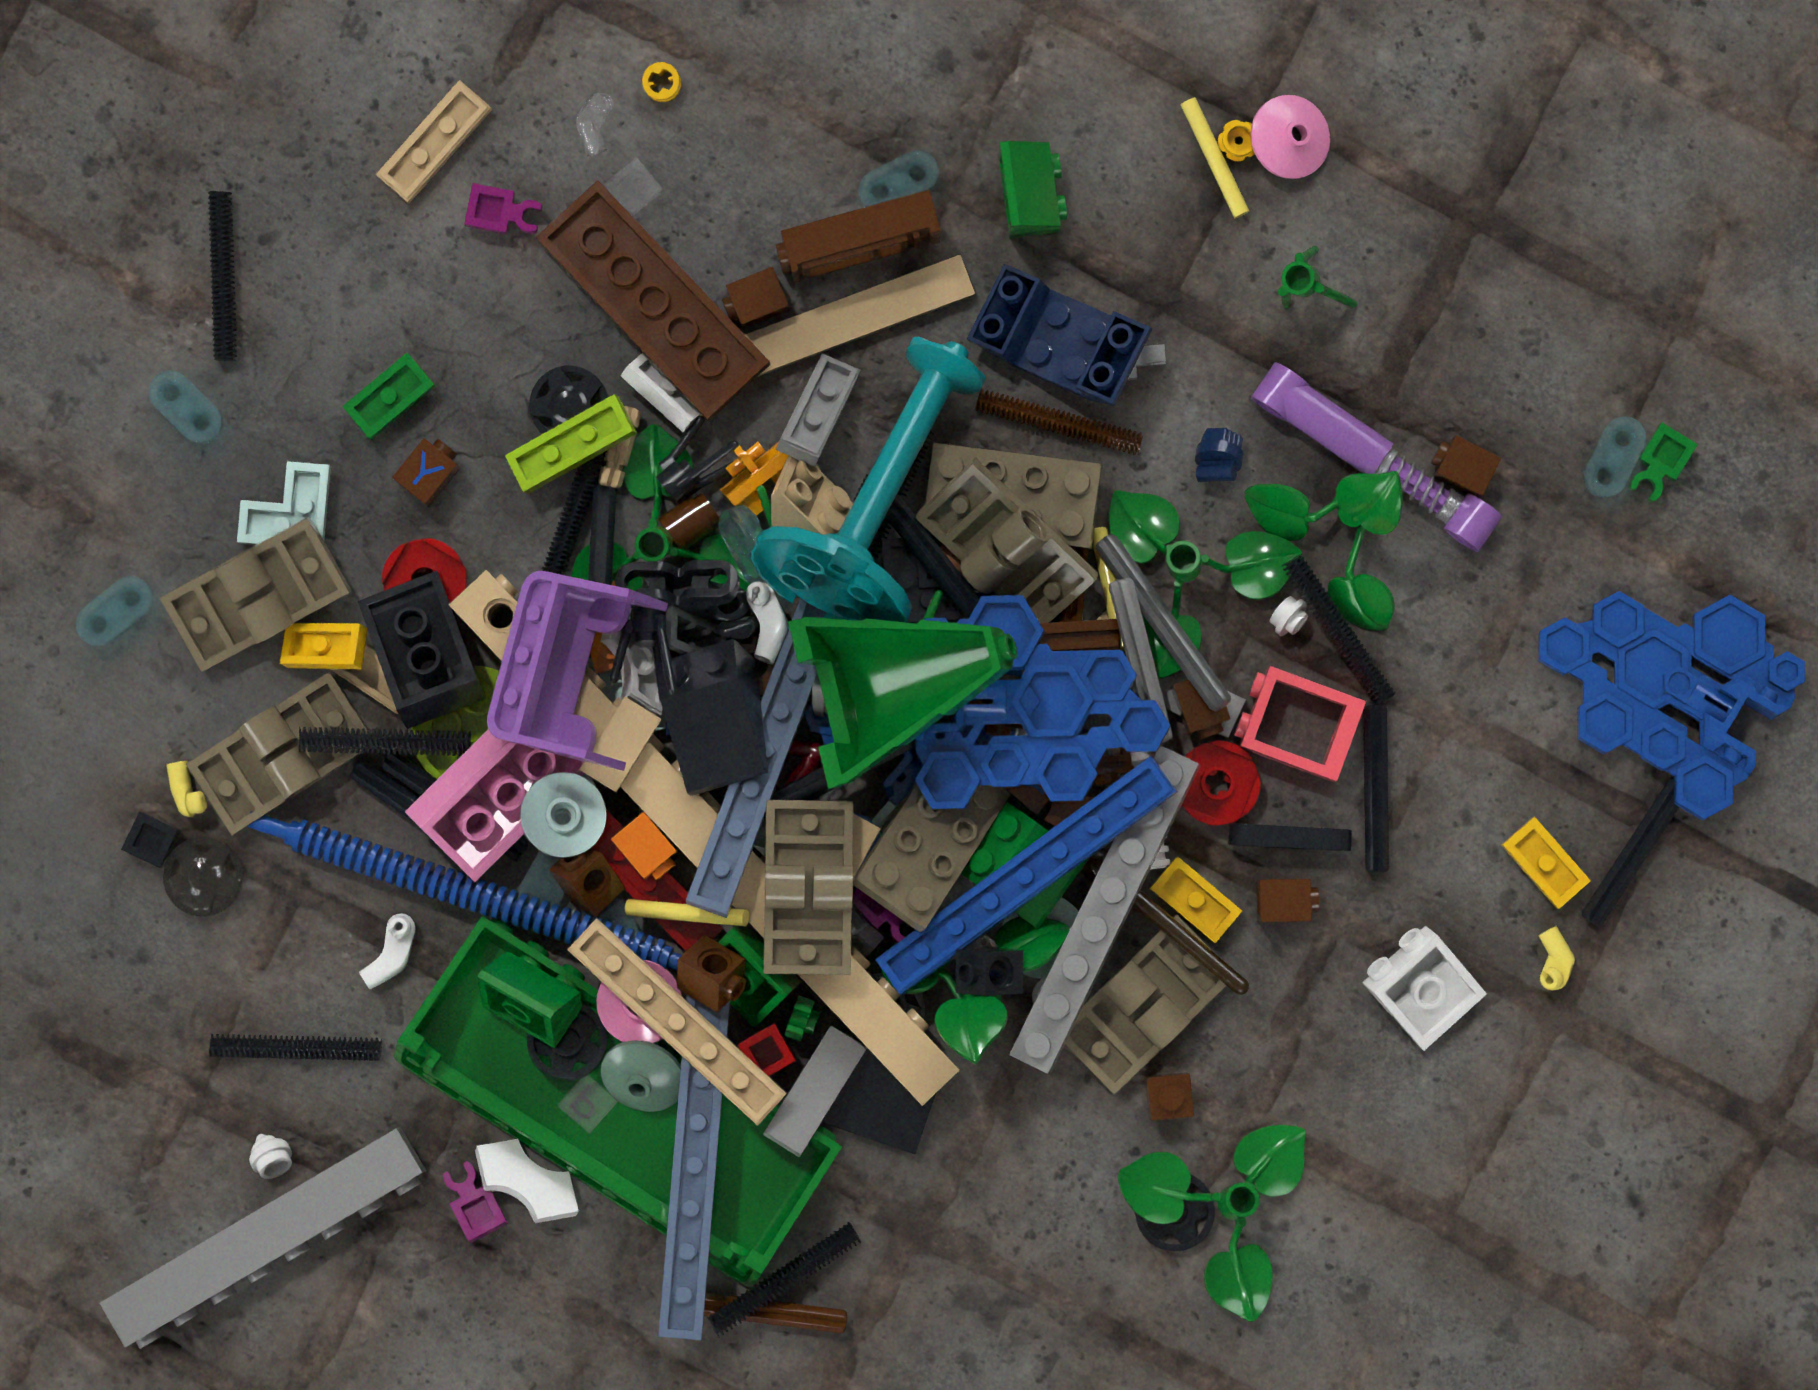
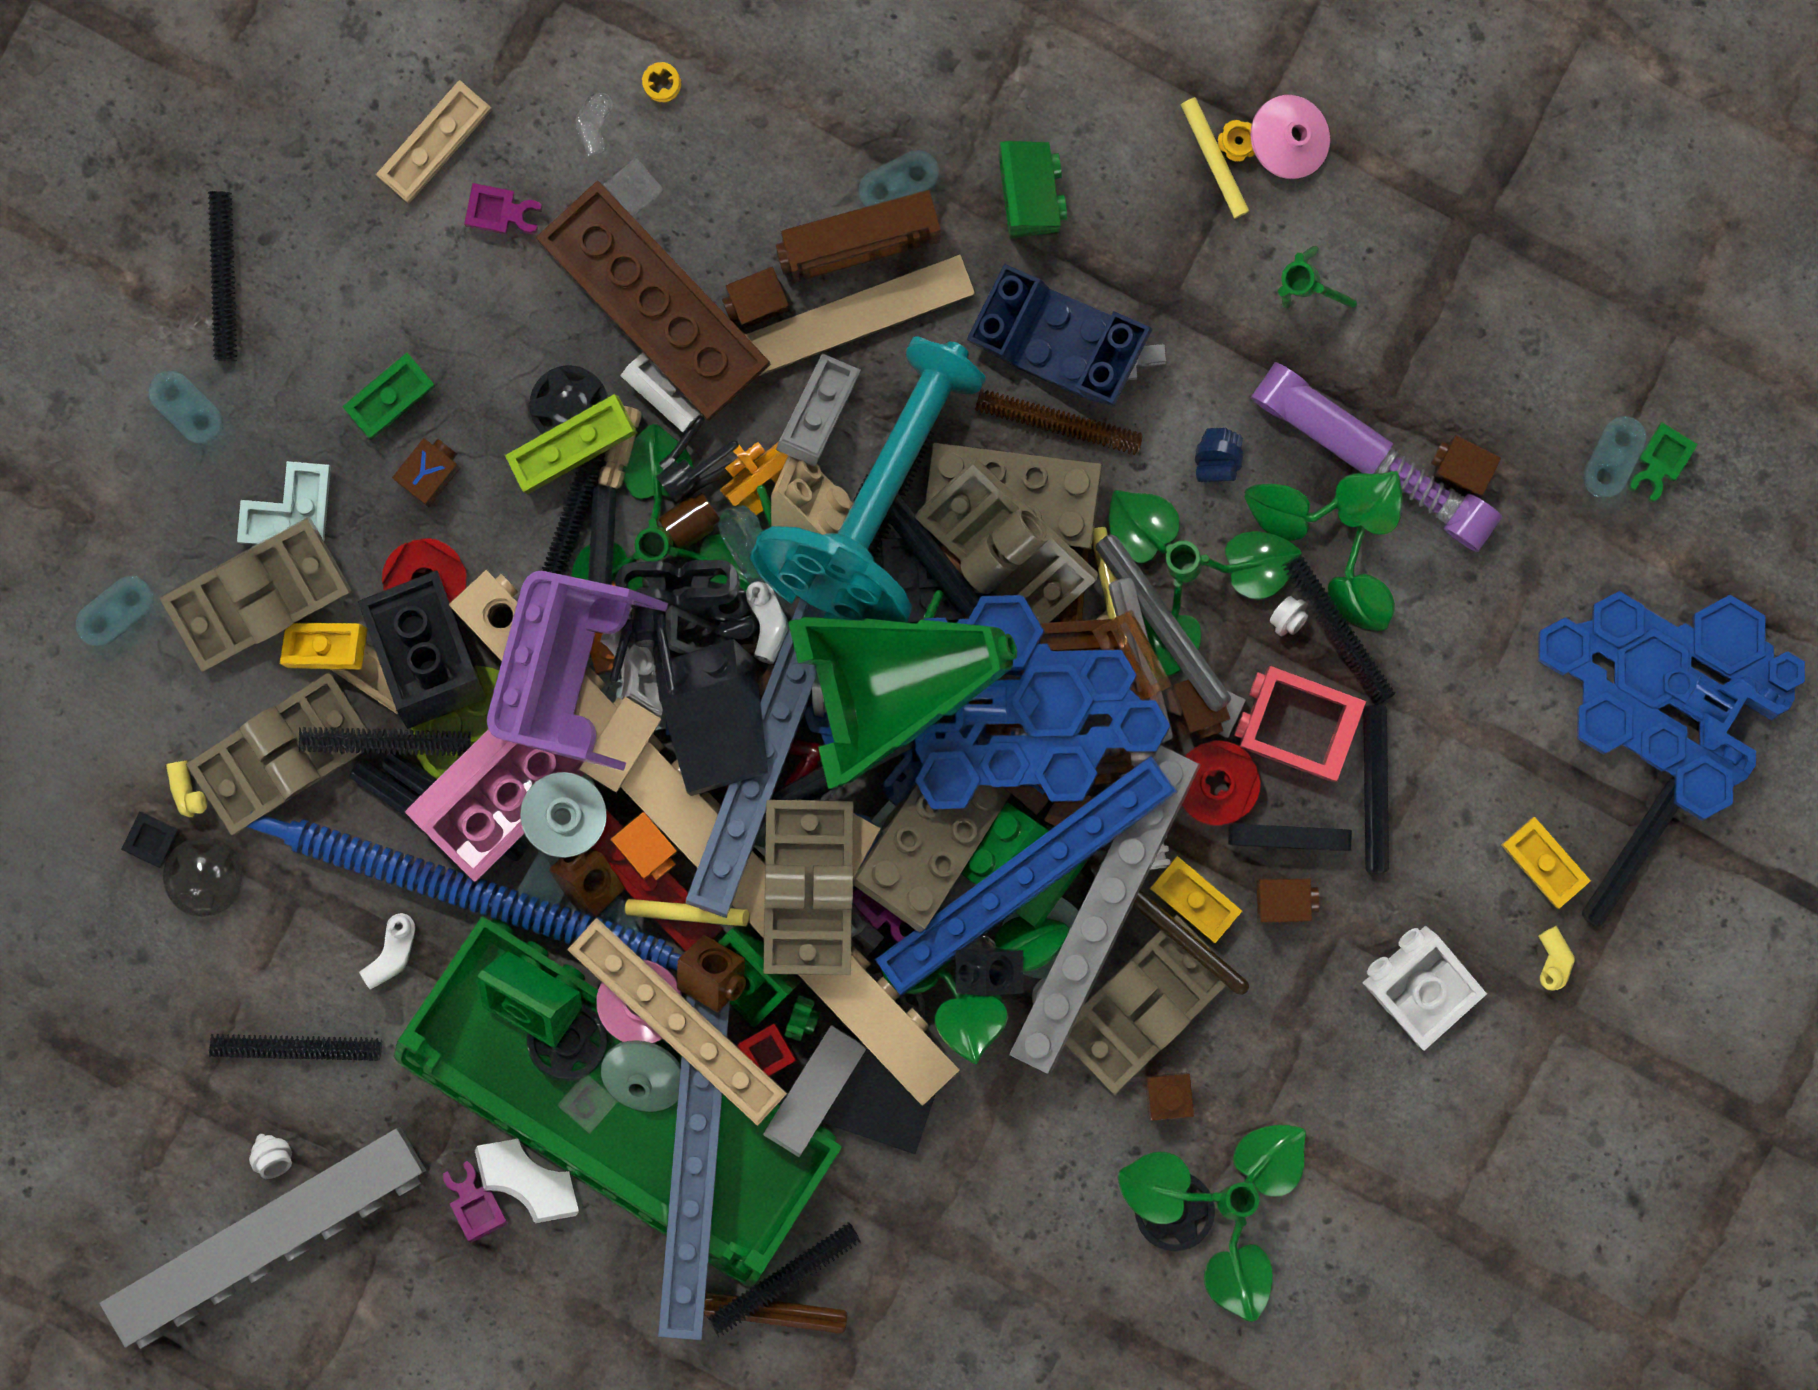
(1114, 625): none -> clear orange tile

